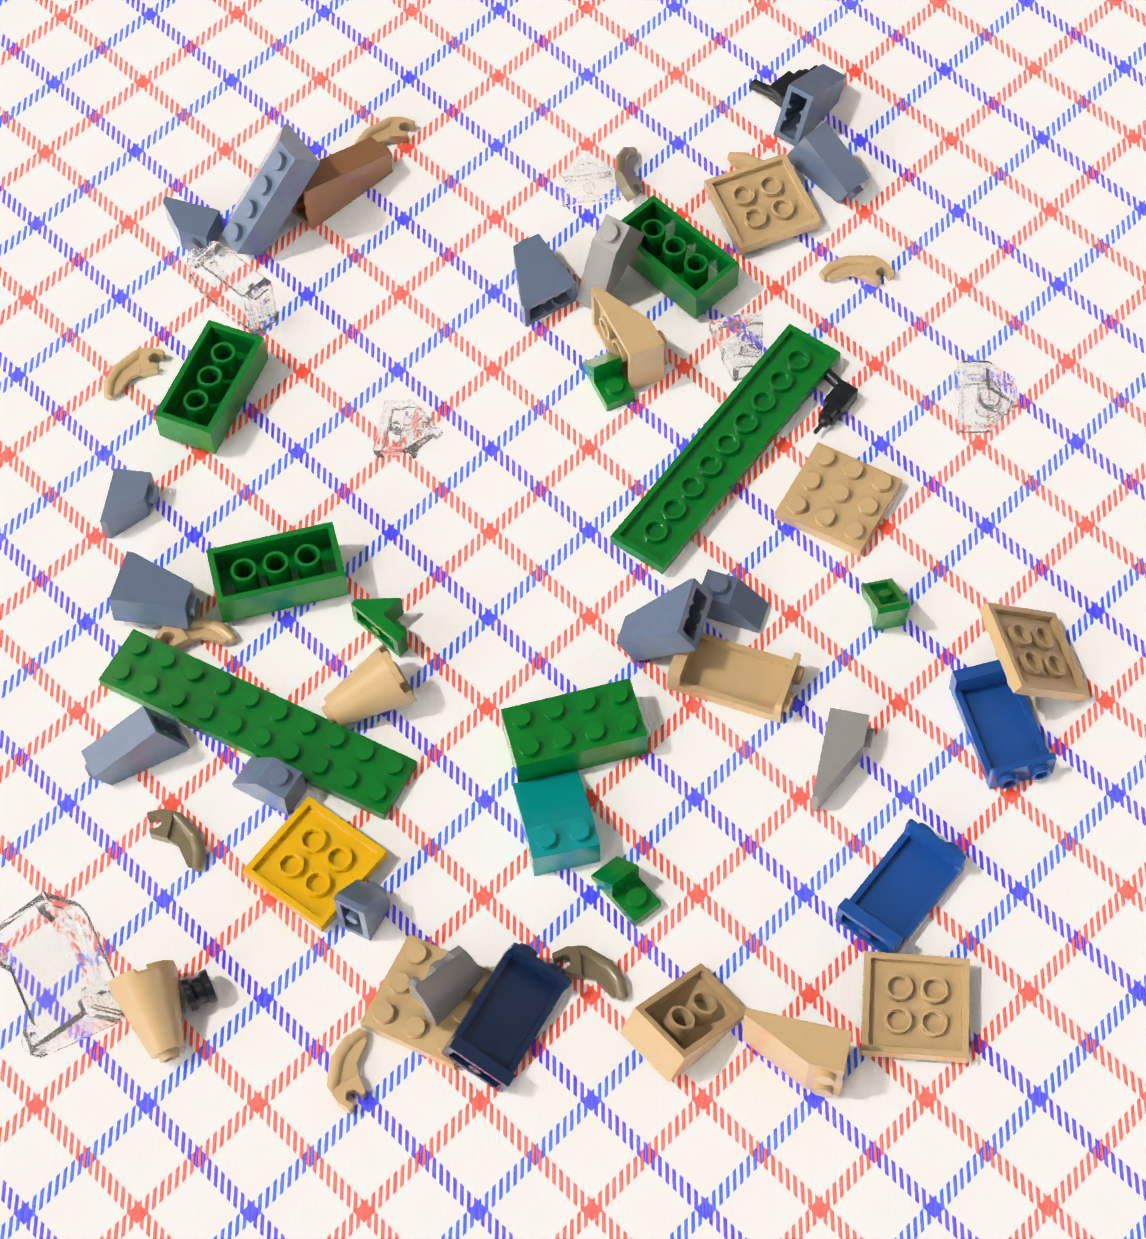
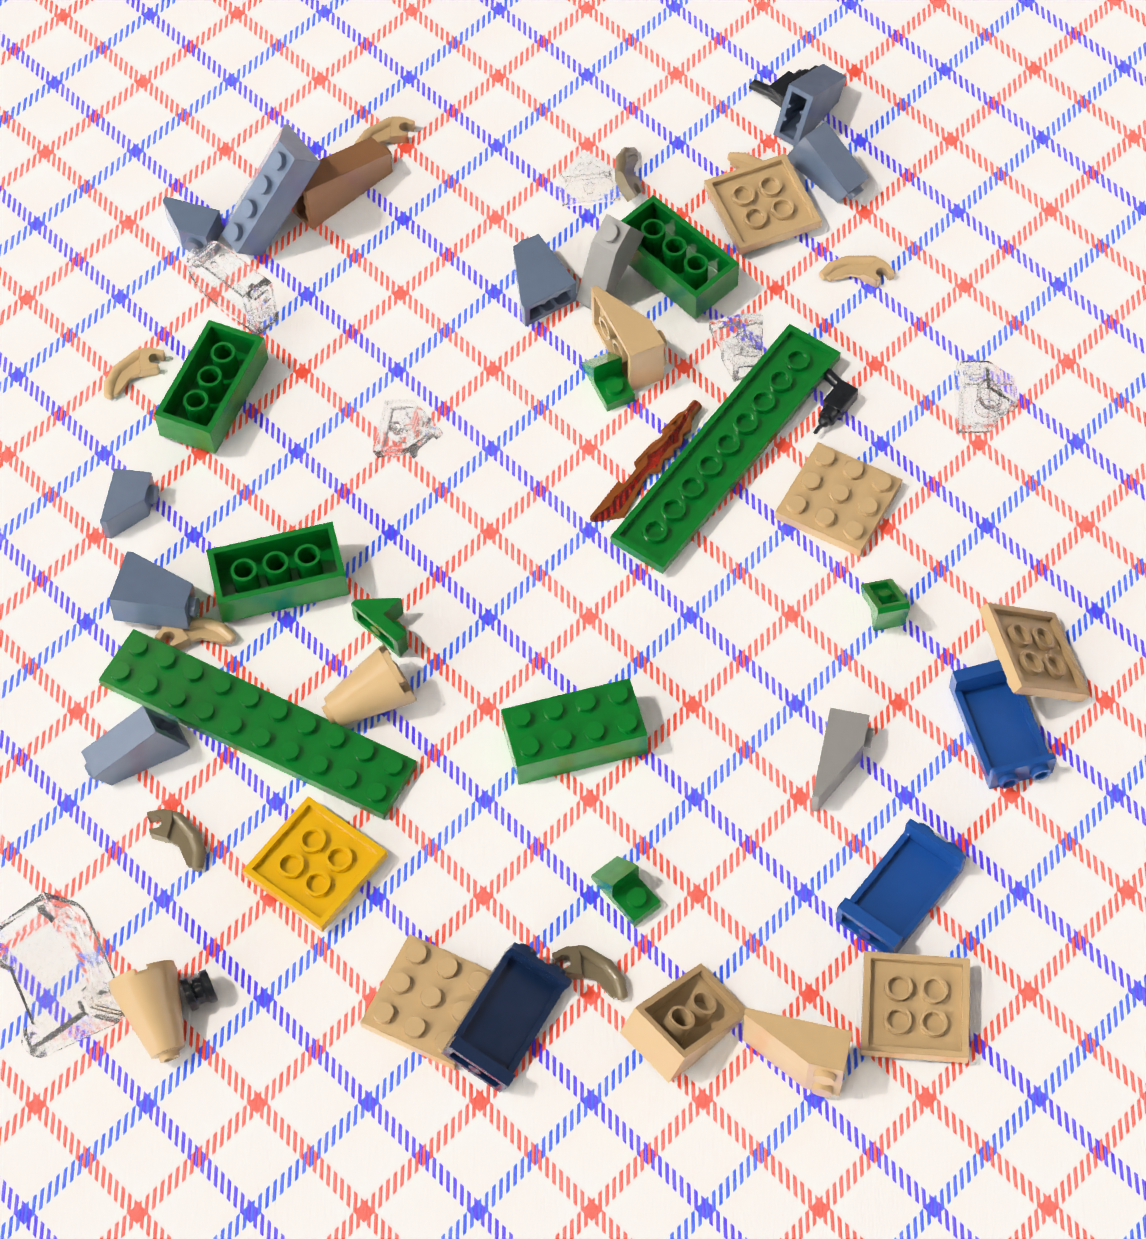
(272, 783): sand blue slope -> none
(343, 1072): tan piece -> none
(361, 907): sand blue slope -> none
(445, 984): light grey slope -> none
(557, 822): teal slope -> none
(621, 496): none -> dark orange sword
(667, 623): sand blue slope -> none
(734, 601): sand blue slope -> none
(737, 677): tan panel -> none

